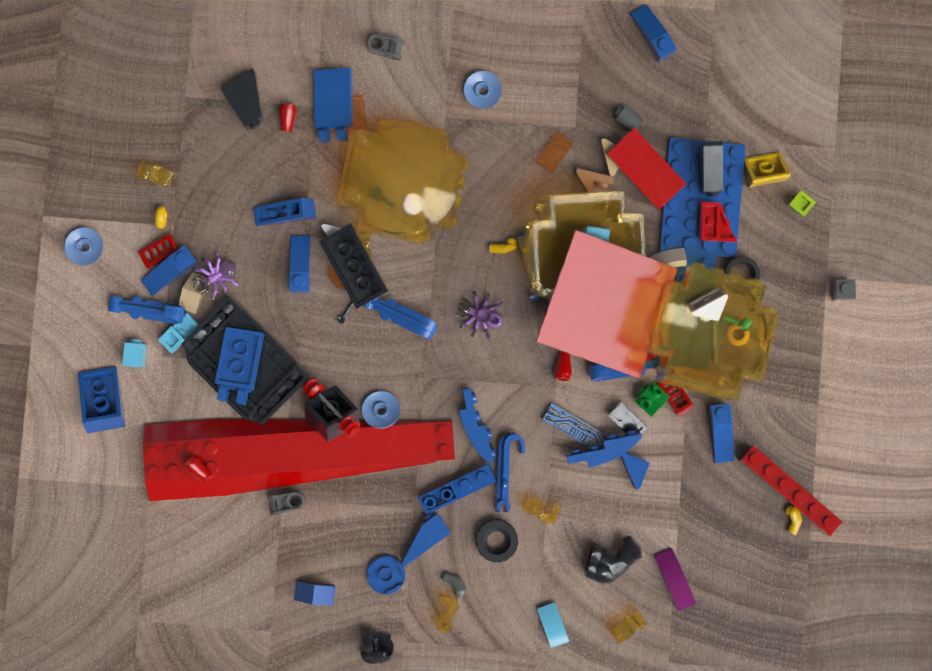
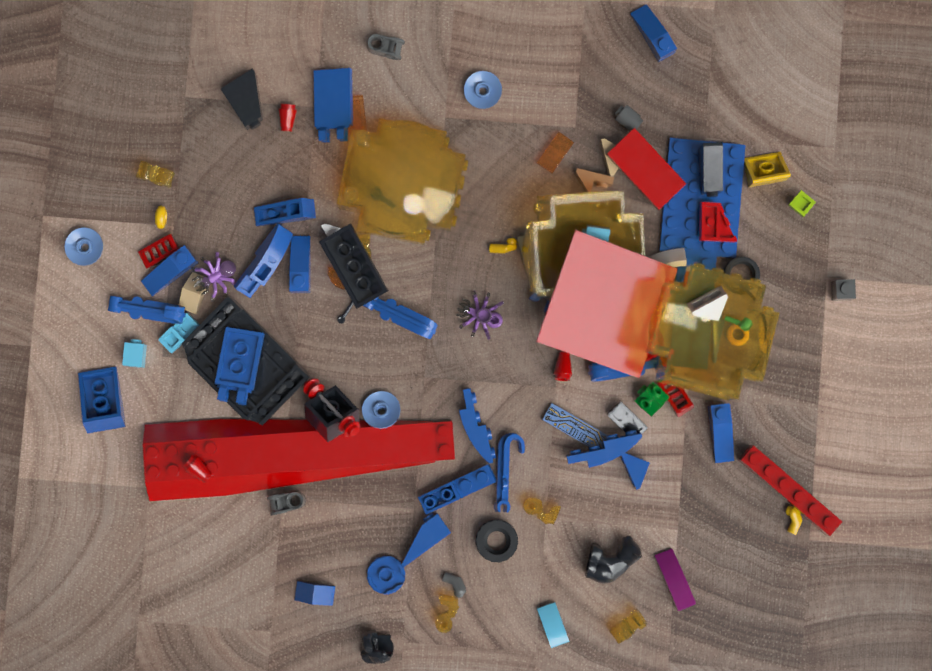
(266, 261): none -> blue slope

